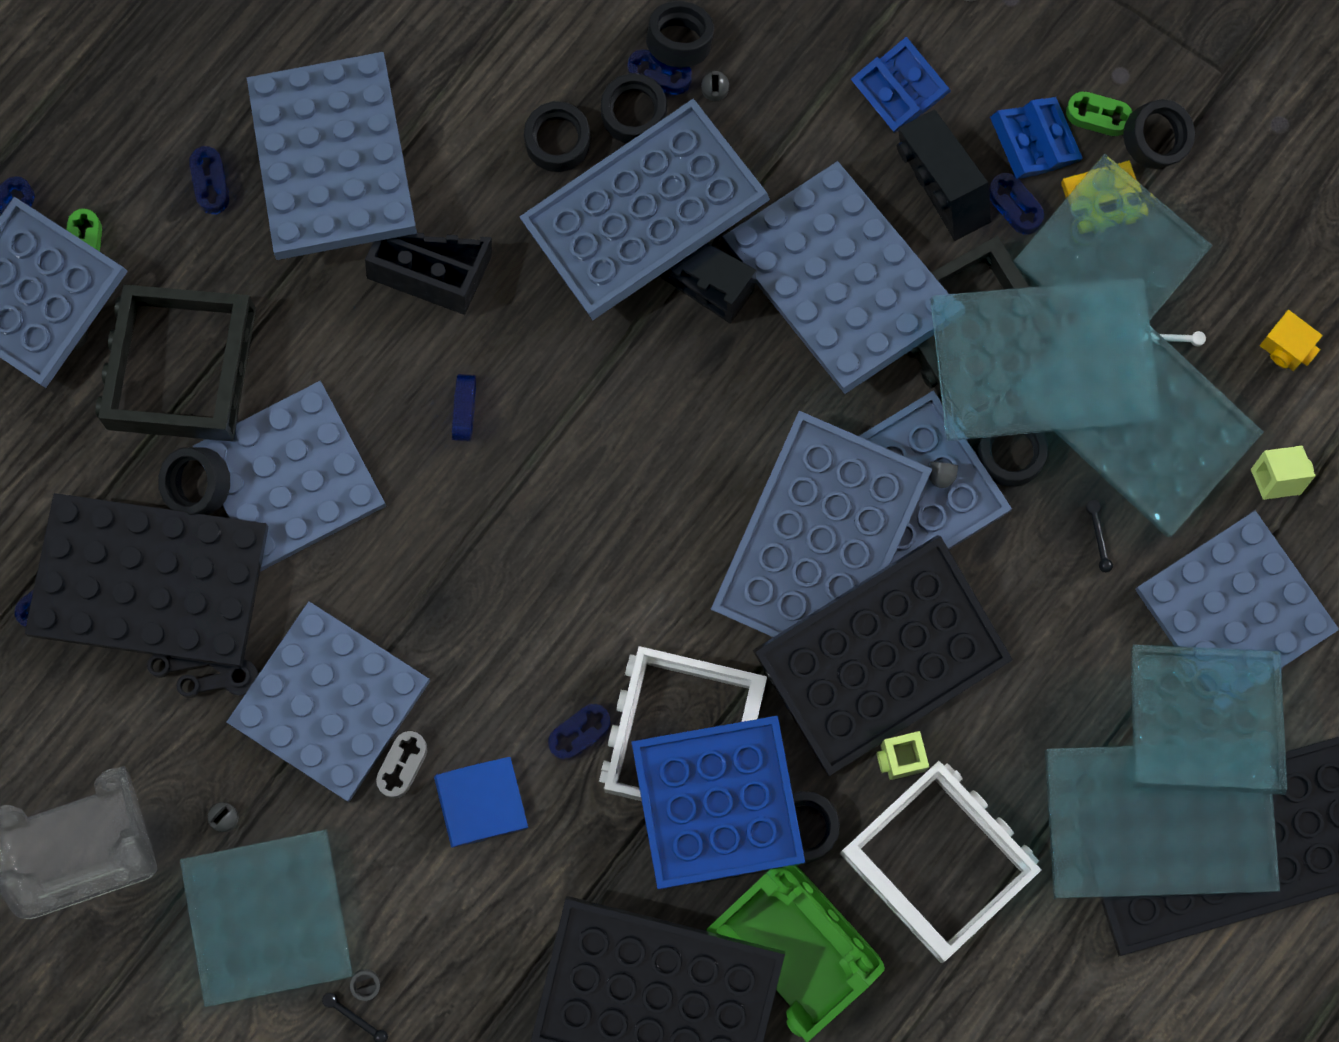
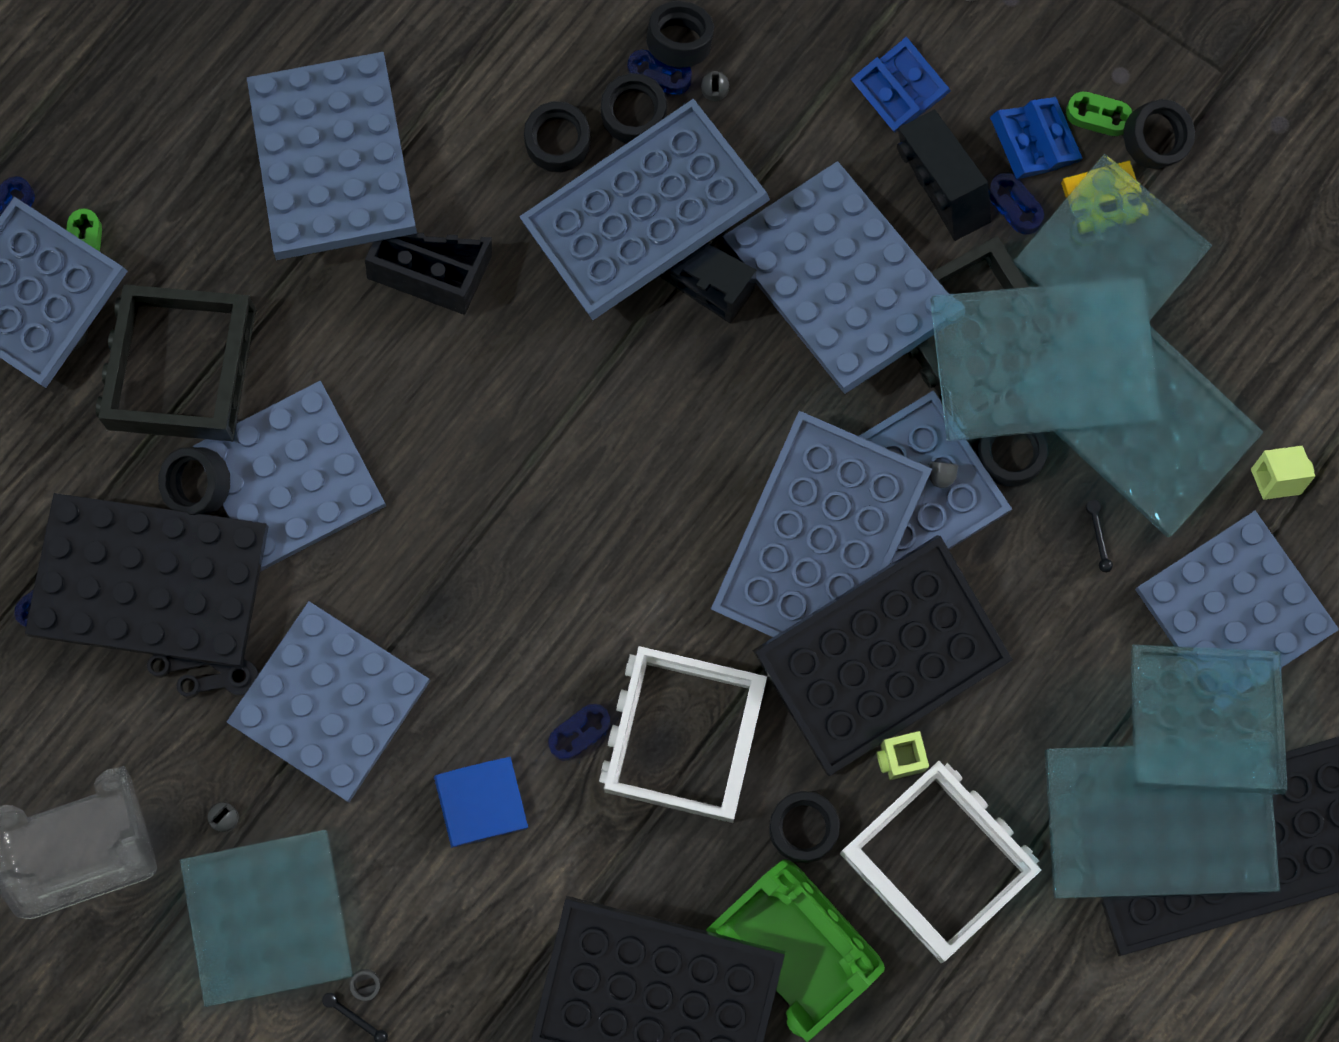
(201, 181): clear blue beam -> none
(394, 760): light grey beam -> none
(464, 407): clear blue beam -> none
(717, 802): blue plate -> none
(1196, 339): white hinge -> none
(1291, 342): yellow brick -> none

